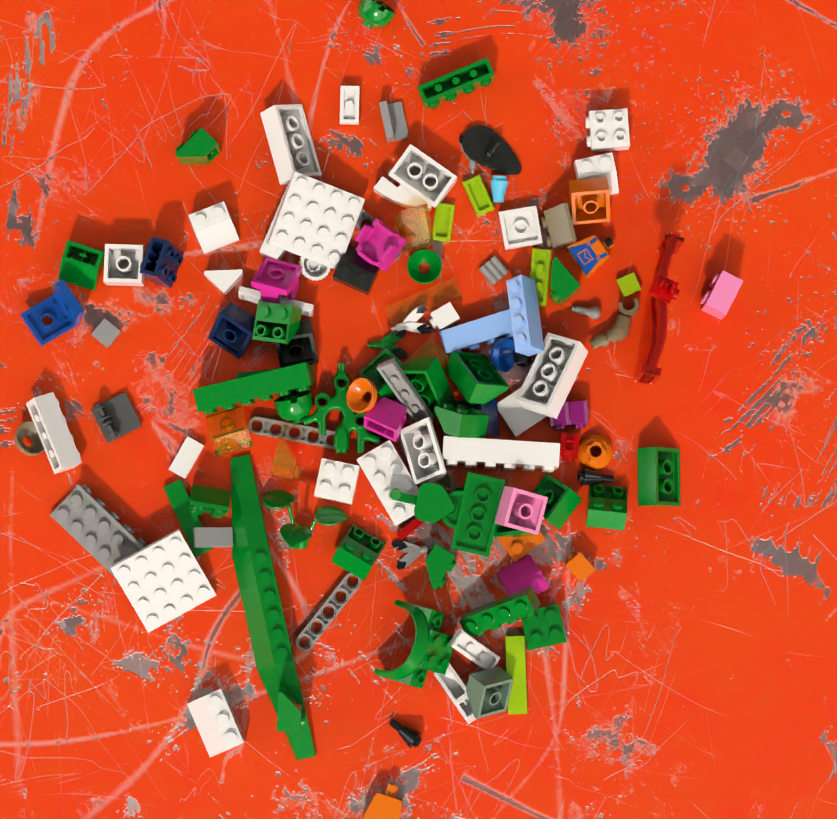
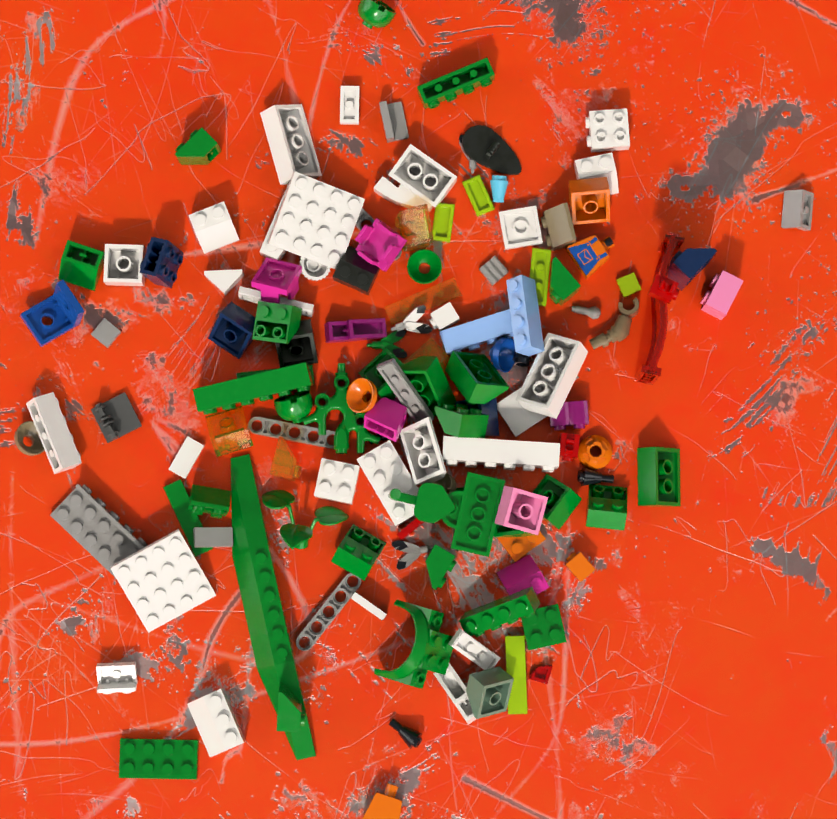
(116, 677): none -> white bracket
(158, 758): none -> green plate
(355, 330): none -> magenta slope
(369, 606): none -> white tile
(541, 674): none -> red tile
(688, 264): none -> dark blue slope
(797, 209): none -> light grey panel

